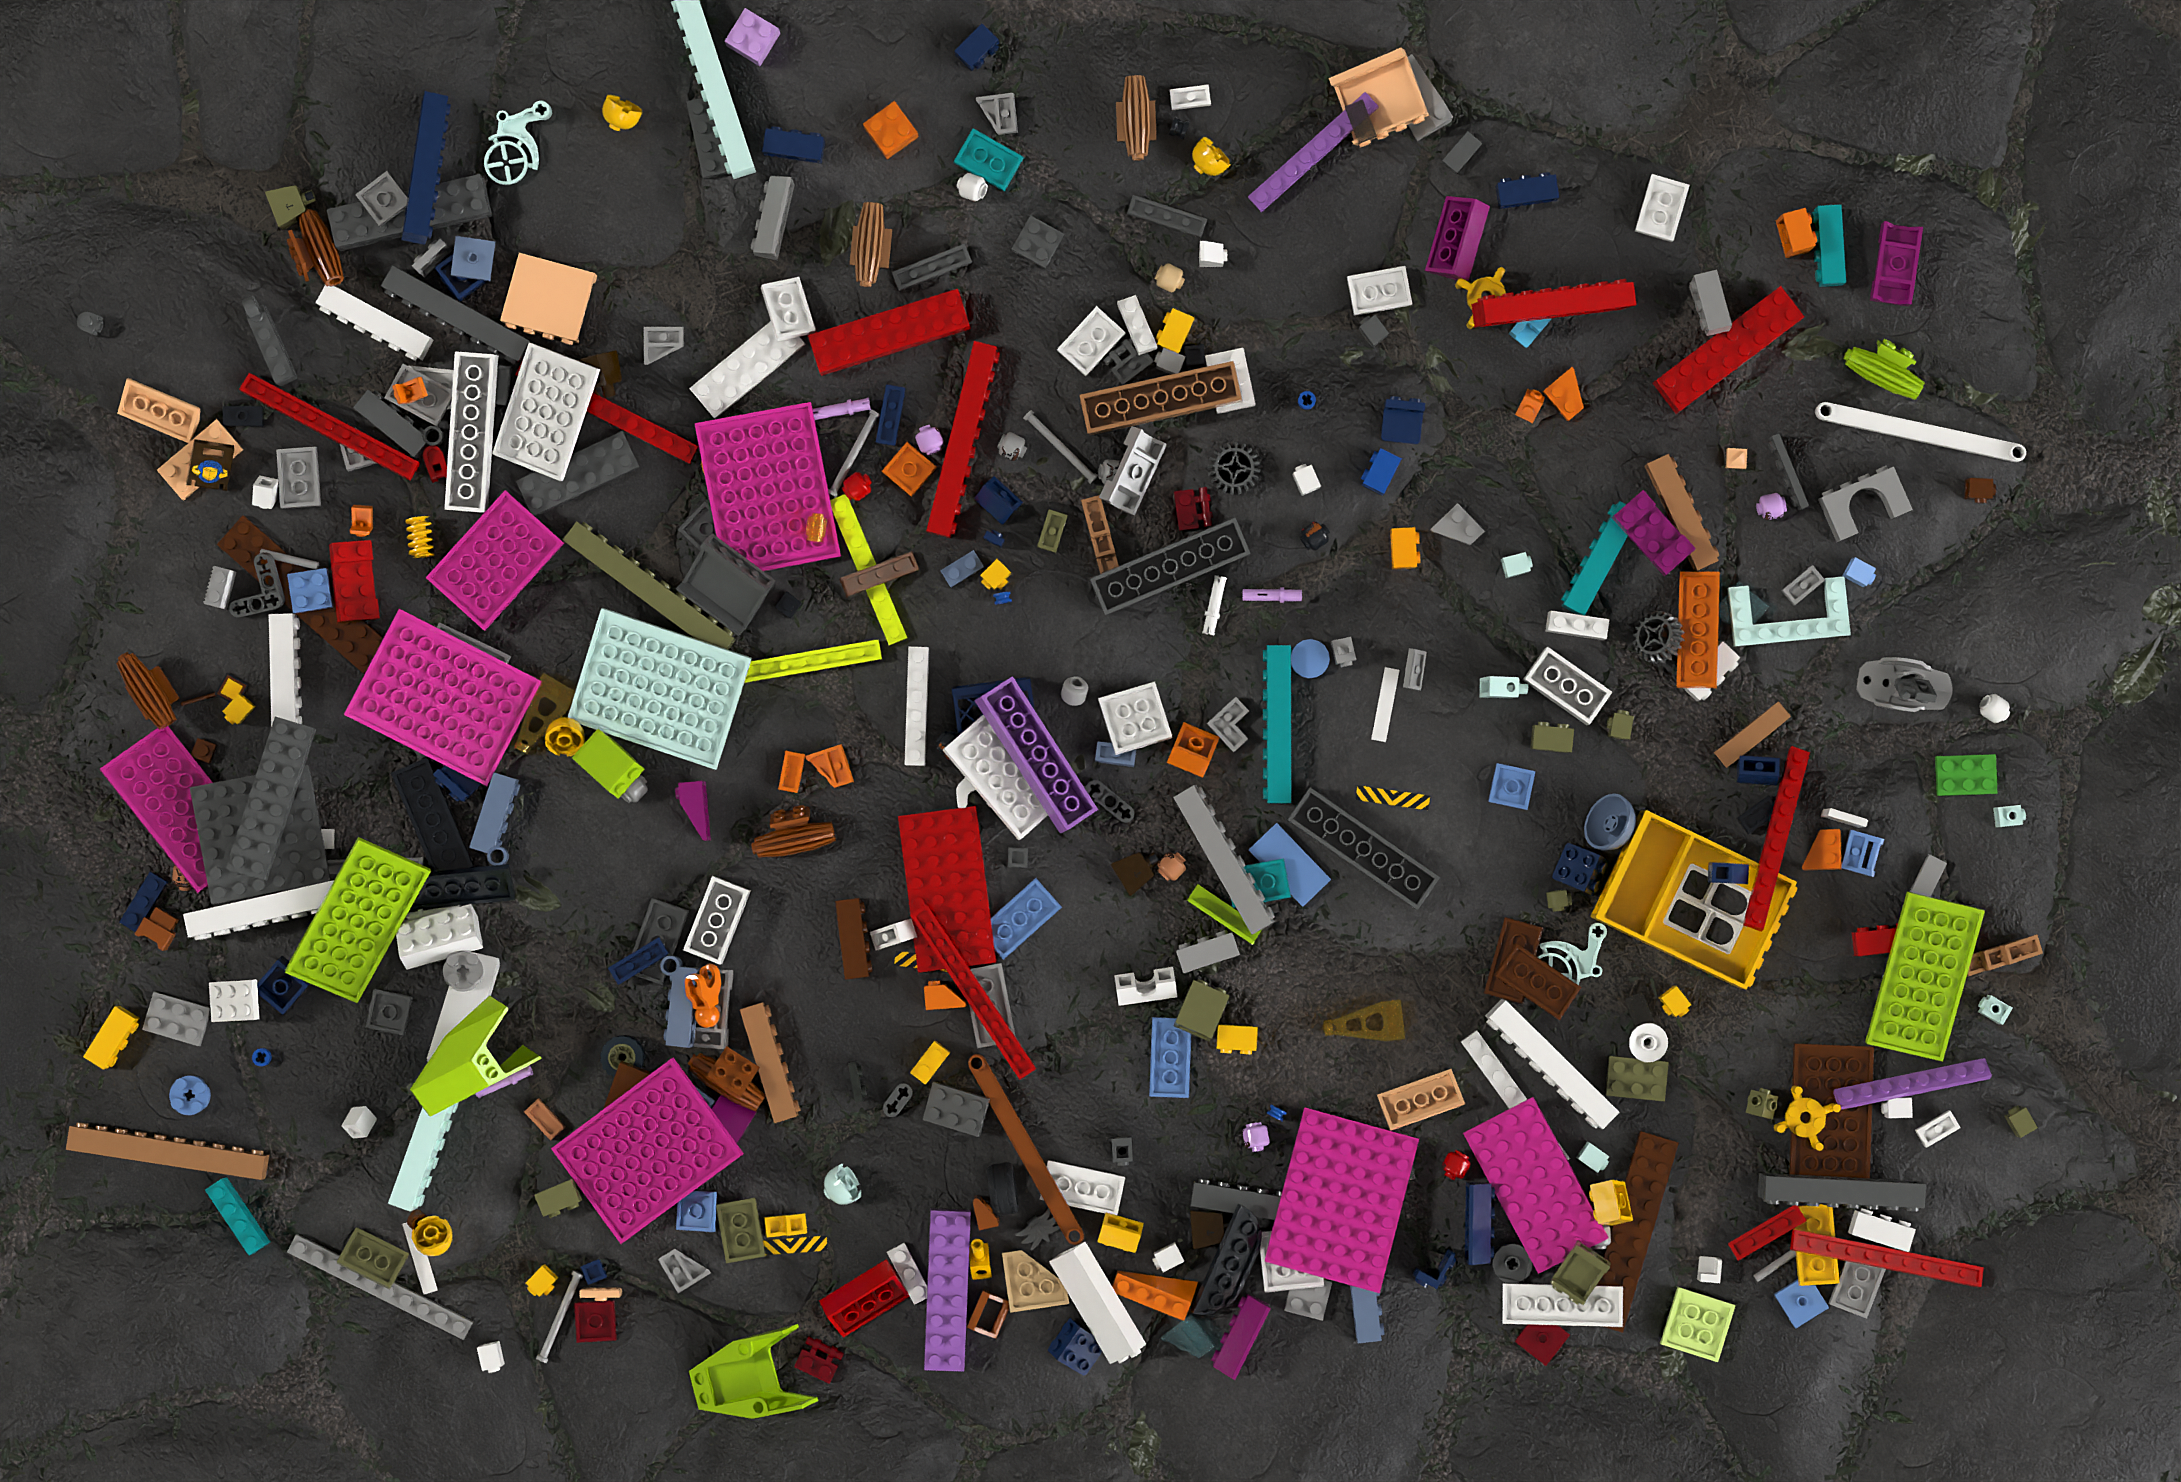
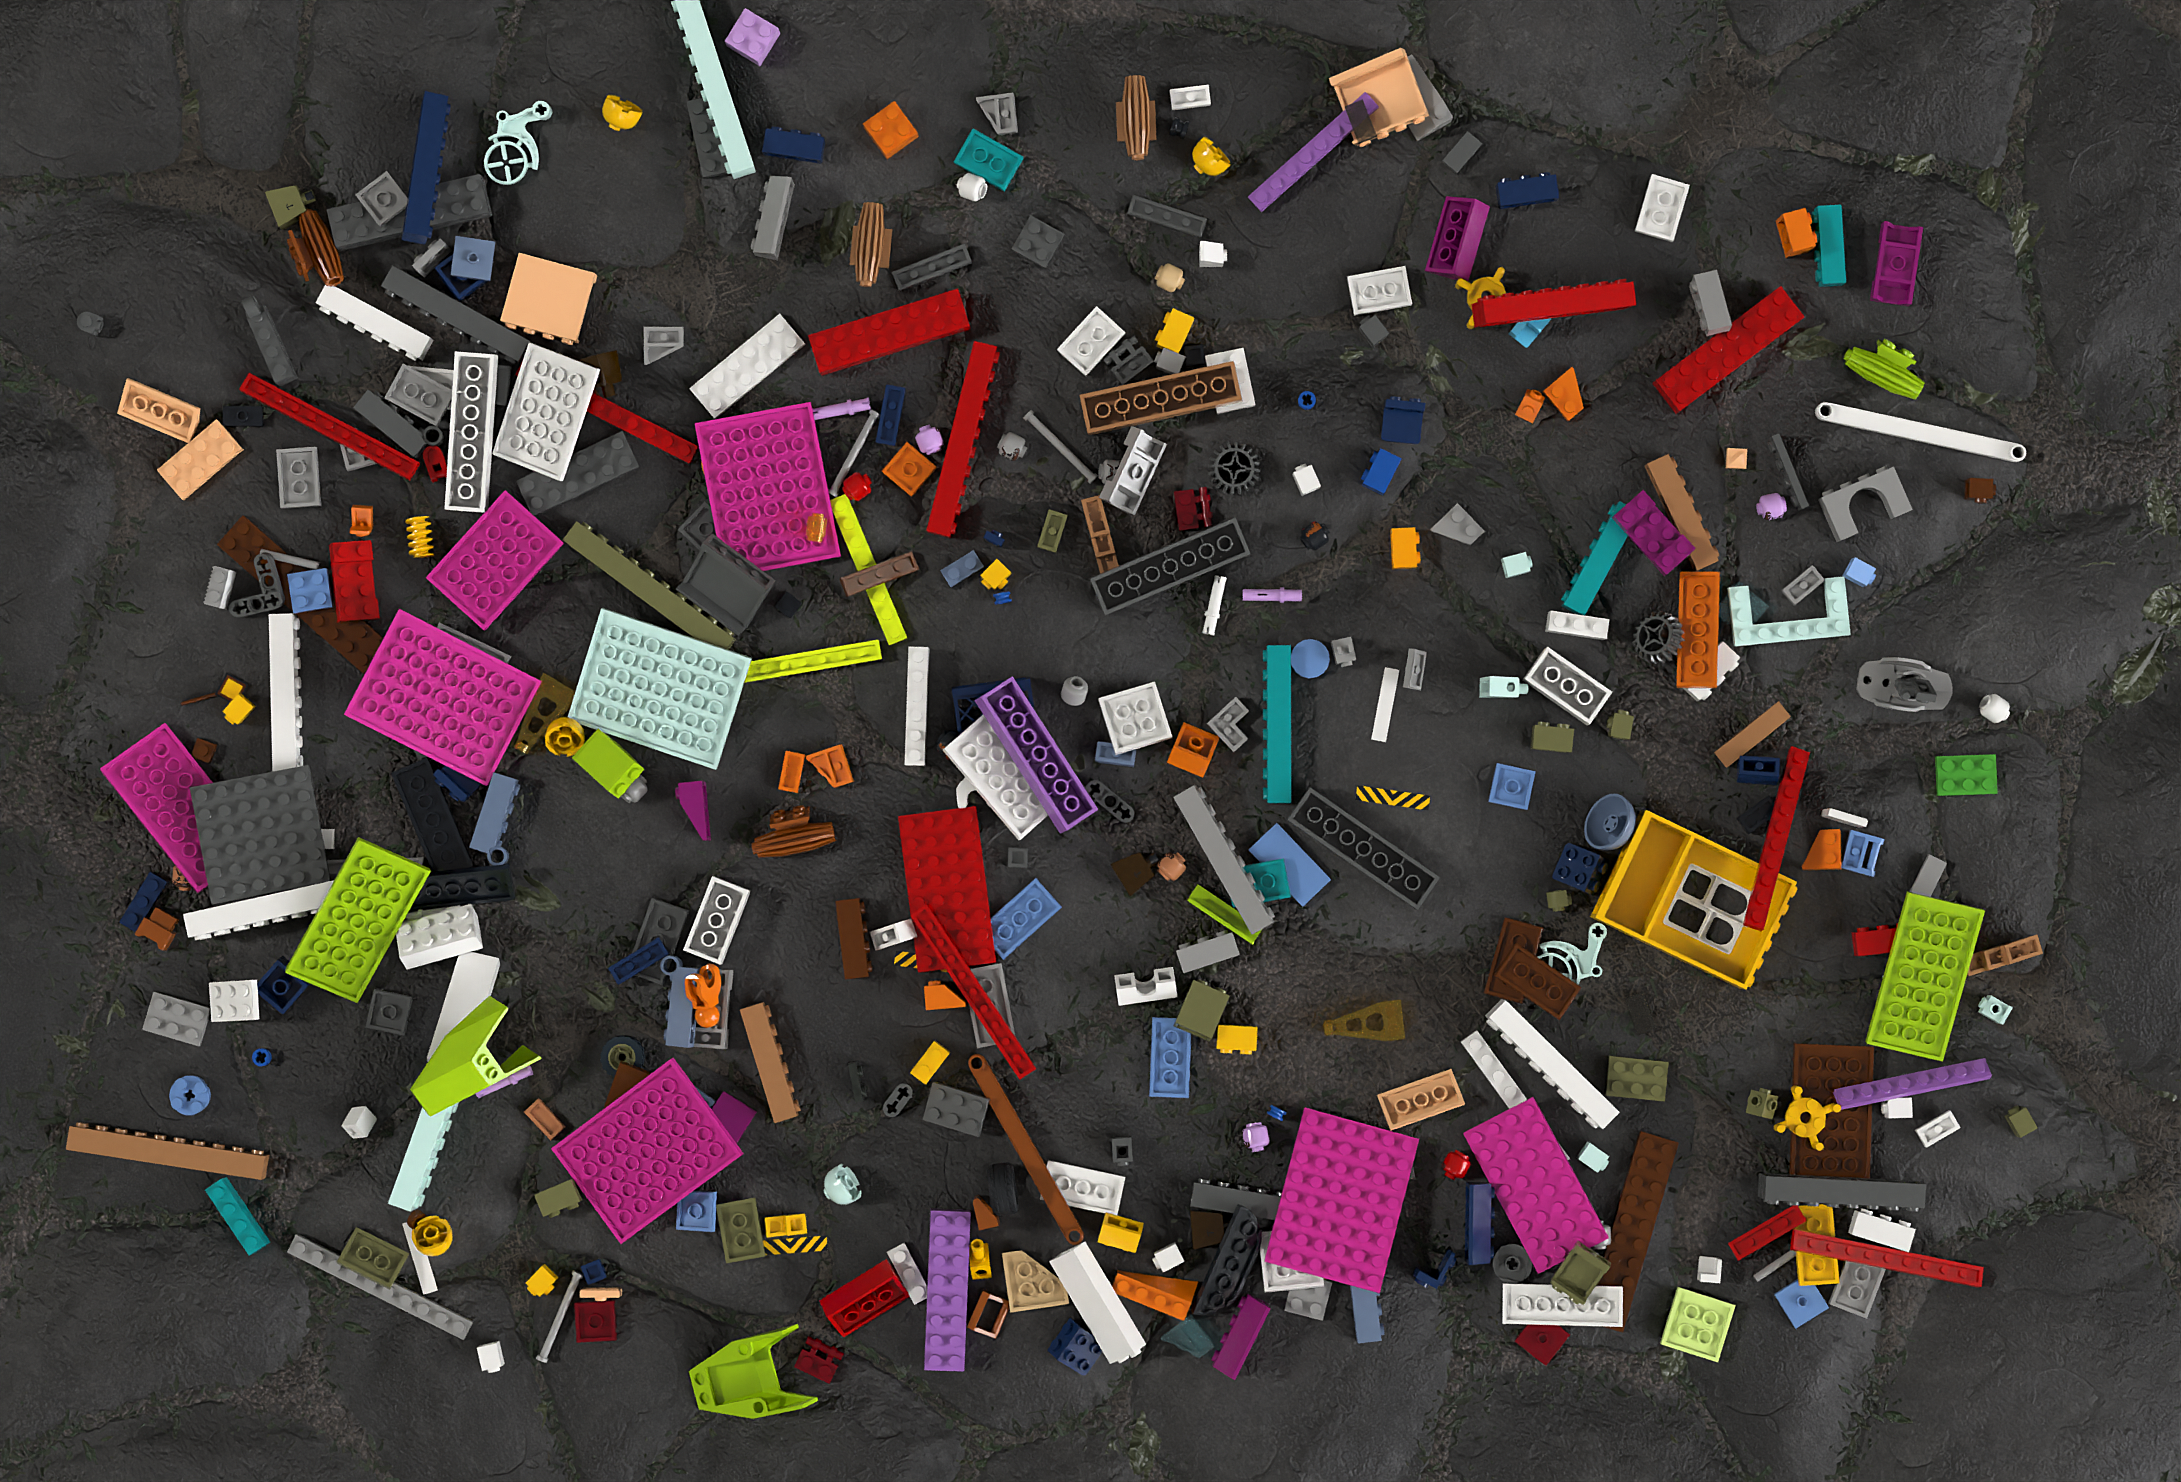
(112, 1037): yellow brick -> none
(149, 690): dark orange plate -> none
(210, 470): dark brown container -> none
(265, 492): white brick -> none
(271, 798): dark grey brick -> none
(410, 391): orange bracket -> none
(456, 962): light grey plate -> none
(682, 1270): light grey wing -> none
(730, 1077): dark orange plate -> none
(788, 309): white plate -> none
(977, 48): dark blue brick -> none
(998, 500): dark blue panel -> none
(1038, 1229): dark grey piece -> none
(1137, 325): white plate -> none
(1610, 1202): yellow brick -> none
(1657, 1046): white dish -> none
(1674, 1002): yellow brick -> none
(1728, 873): dark blue slope -> none
(2002, 818): light aqua brick -> none

